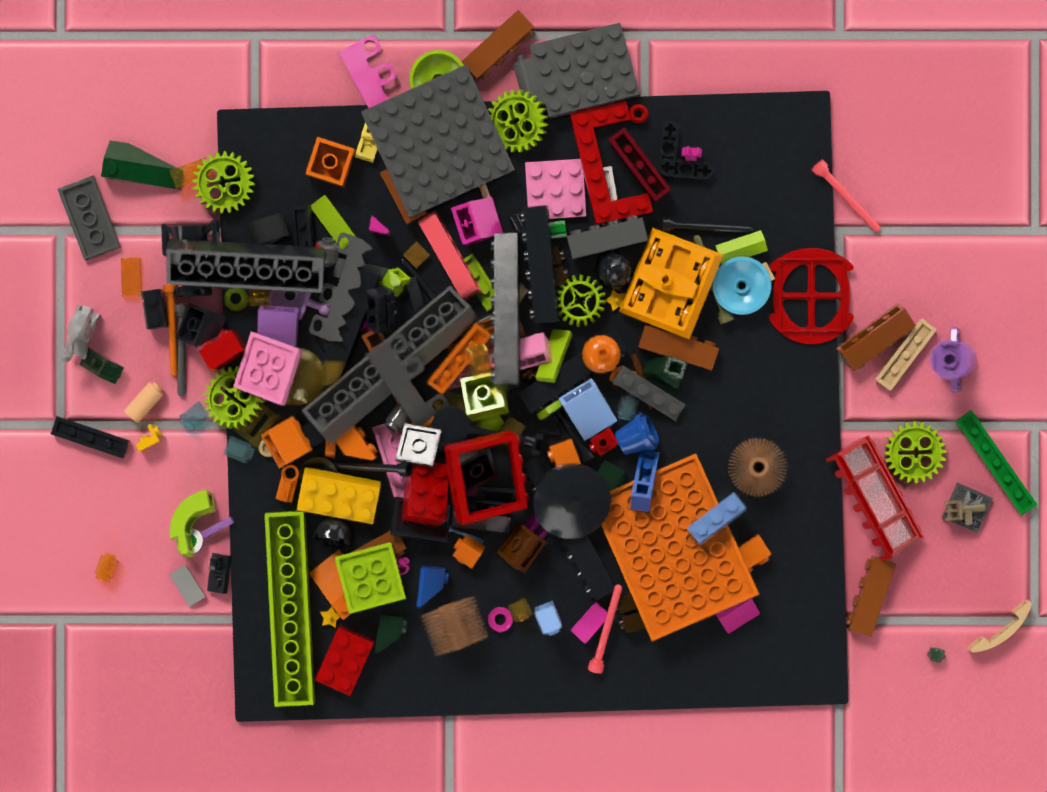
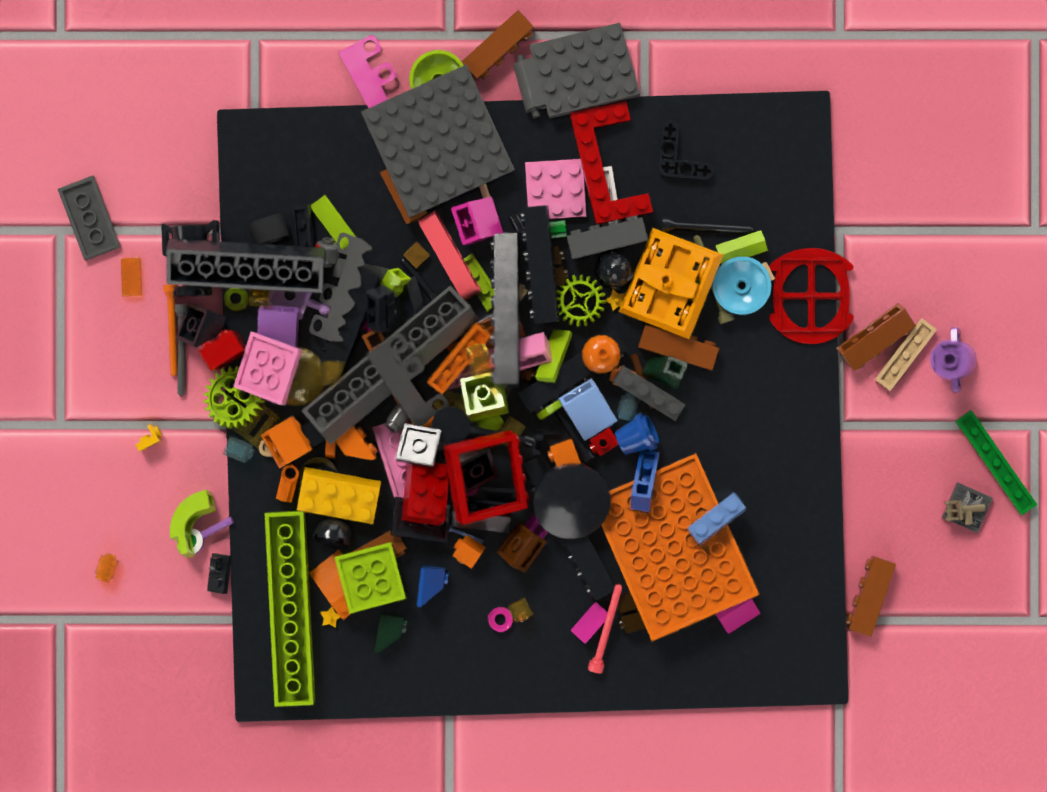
(80, 332): light grey animal -> none
(90, 437): black plate -> none
(102, 366): clear green slope -> none
(134, 165): dark green wedge -> none
(144, 401): light nougat brick -> none
(154, 309): black brick -> none
(185, 174): clear yellow tile -> none
(187, 585): light grey tile -> none
(194, 417): clear light blue bracket -> none
(220, 165): lime gear -> none
(330, 162): orange brick -> none
(344, 660): red brick -> none
(366, 148): light yellow slope -> none
(377, 228): dark pink slope -> none
(402, 564): dark pink plate -> none
(403, 468): black piece -> none
(453, 620): medium nougat piece -> none
(532, 113): lime gear -> none
(548, 618): light blue brick -> none
(612, 474): clear green slope -> none
(638, 107): red plate -> none
(639, 165): dark red brick -> none
(691, 154): dark pink plate -> none
(754, 552): orange brick -> none
(763, 478): medium nougat piece -> none
(822, 170): coral piece -> none
(877, 496): window -> none
(915, 469): lime gear -> none
(936, 654): plate -> none
(1020, 613): tan slope -> none

